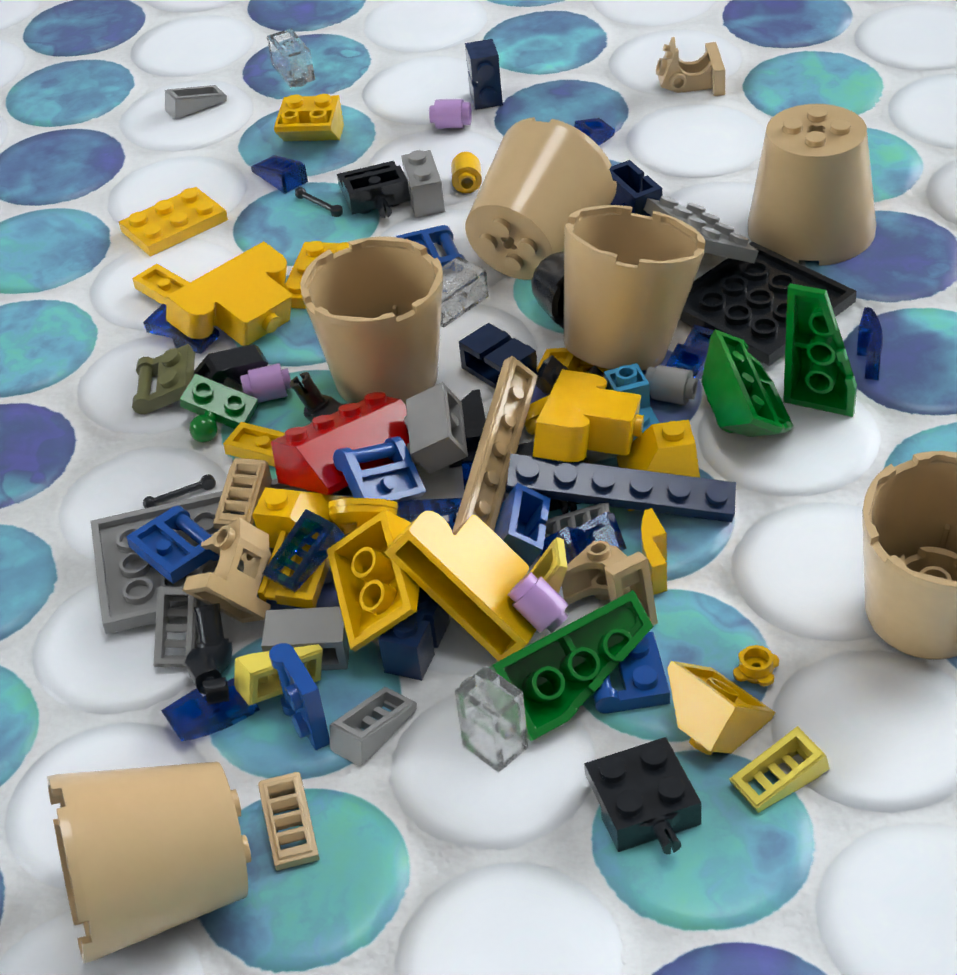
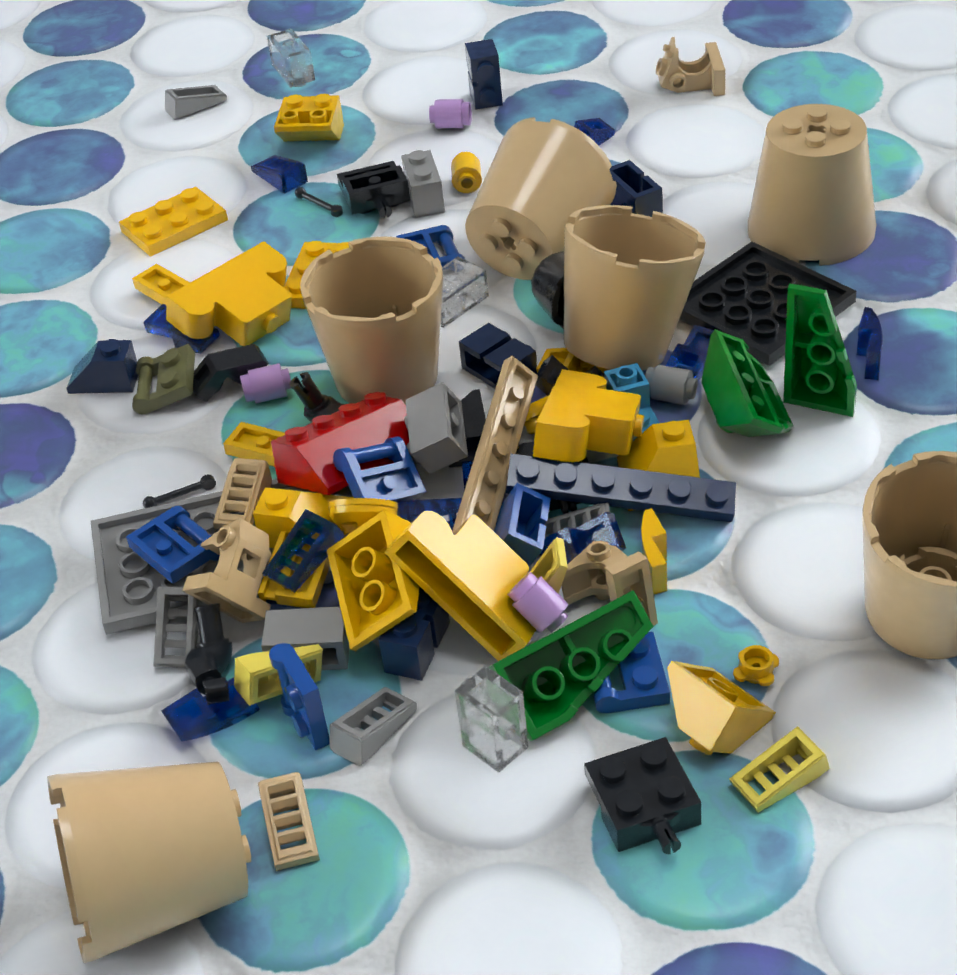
(105, 369): none -> dark blue slope
(215, 404): green plate -> none
(718, 236): light grey plate -> none

